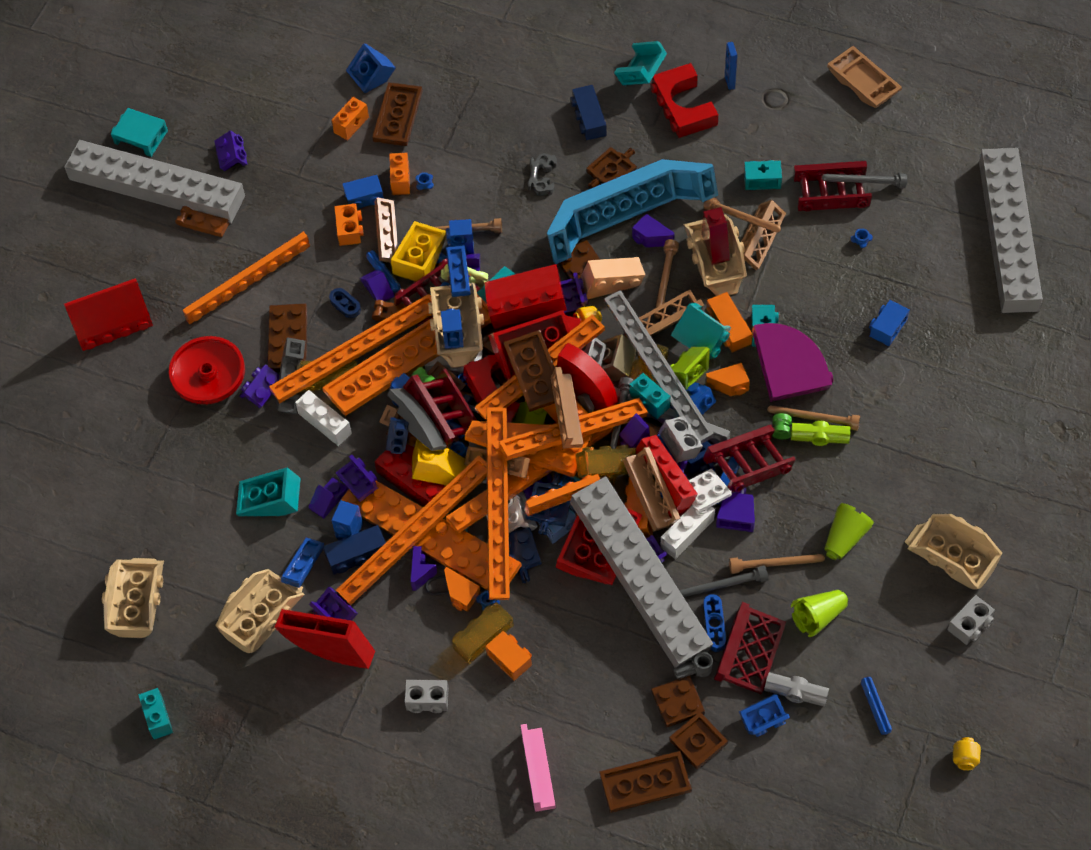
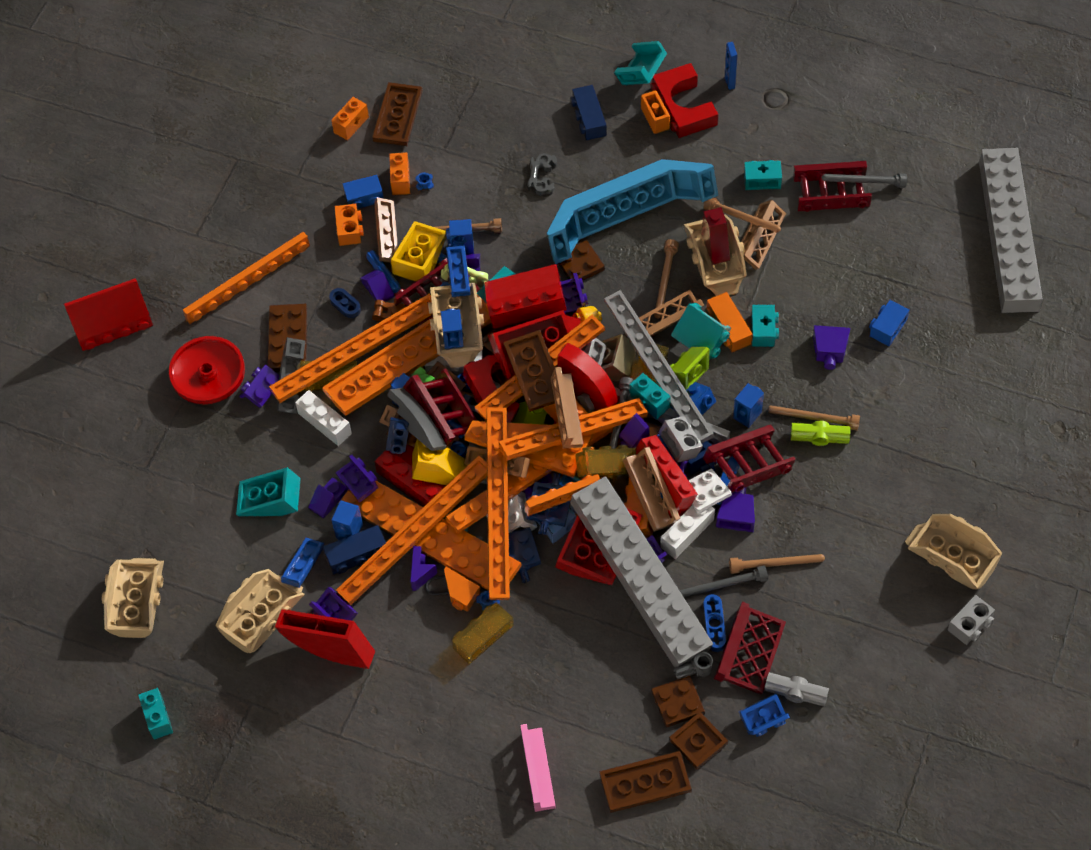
(140, 130): teal panel -> none
(154, 180): light grey brick -> none
(202, 222): dark orange plate -> none
(230, 150): dark purple bracket -> none
(370, 68): blue slope -> none
(427, 690): light grey brick -> none
(509, 655): orange brick -> none
(610, 166): reddish brown plate -> none
(611, 275): light nougat wedge -> none
(651, 232): dark purple slope -> none
(655, 112): none -> orange brick
(729, 380): orange slope -> none
(748, 405): none -> blue brick
(782, 426): bright green wheel -> none
(790, 362): magenta brick -> none
(818, 610): lime cone -> none
(830, 344): none -> dark purple torso
(846, 531): lime cone -> none
(861, 233): blue plate -> none
(863, 77): medium nougat slope -> none
(876, 705): blue axle -> none
(966, 753): yellow head -> none

